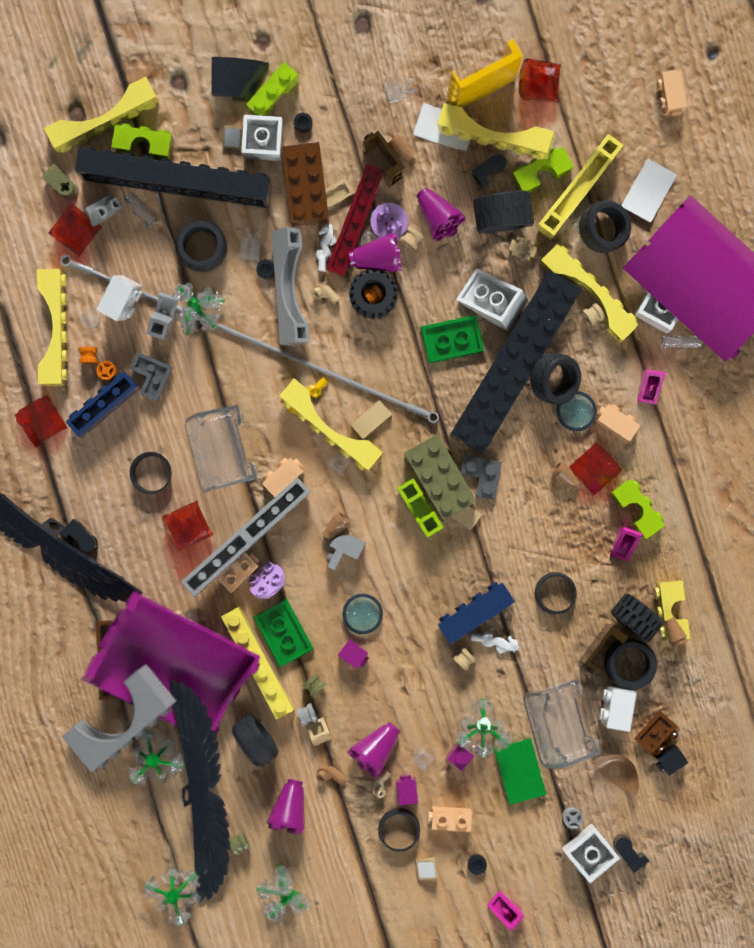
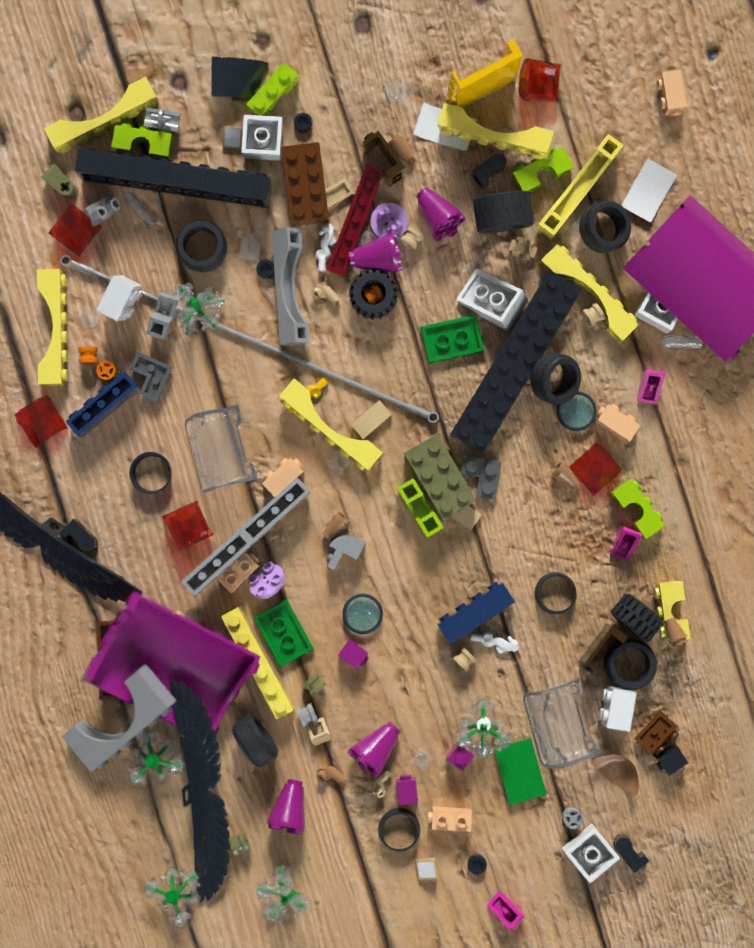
(162, 119): none -> light grey hips

